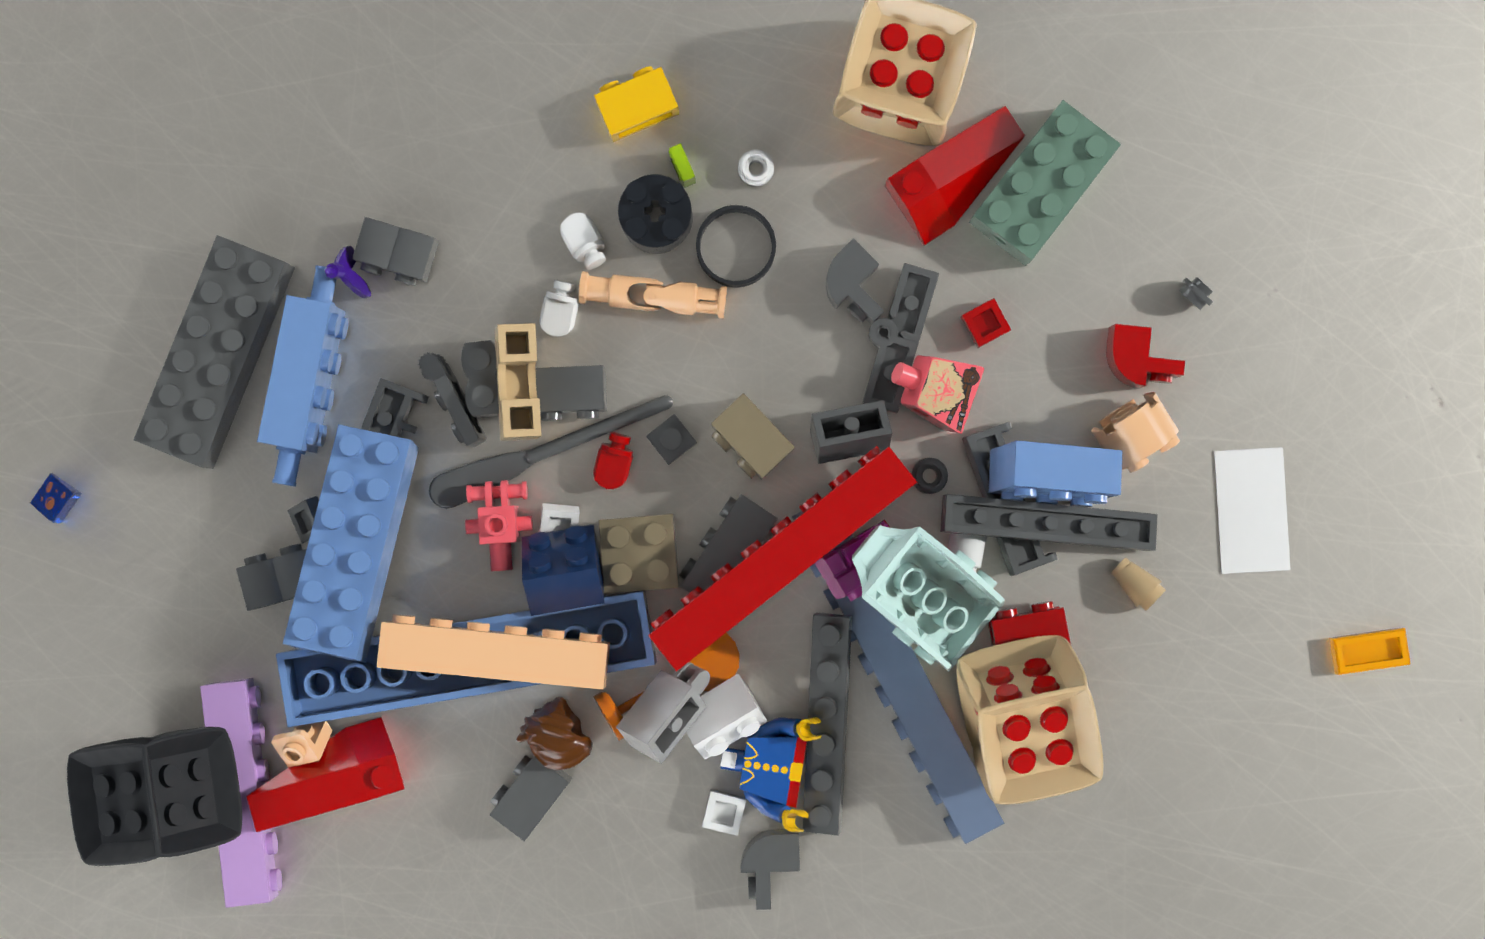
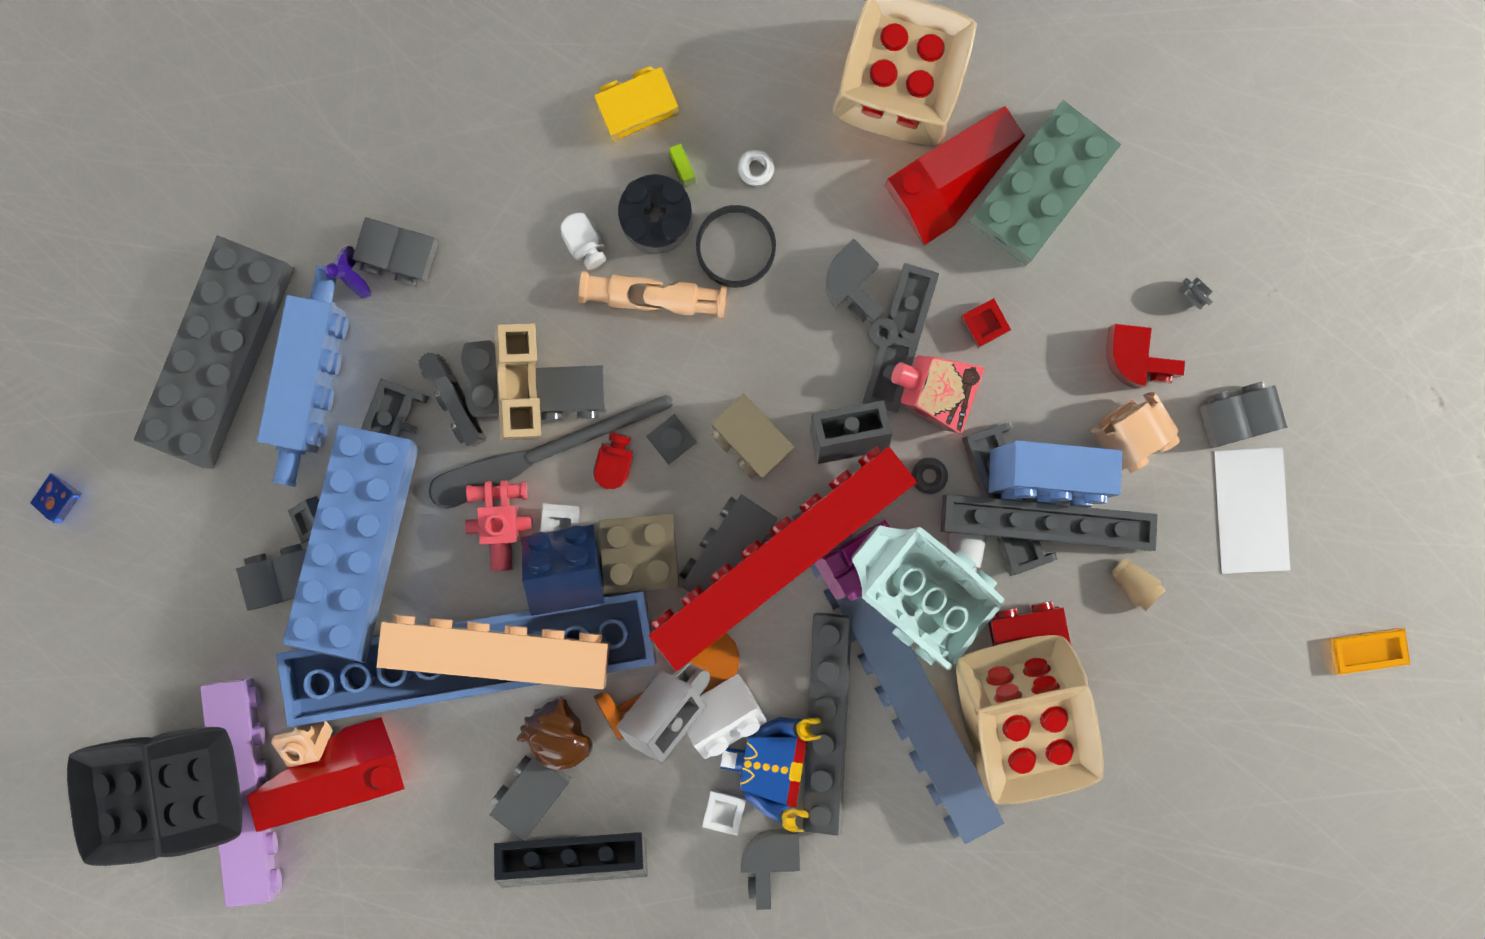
(559, 310): white arm -> none
(570, 860): none -> black brick
(1242, 416): none -> dark grey brick

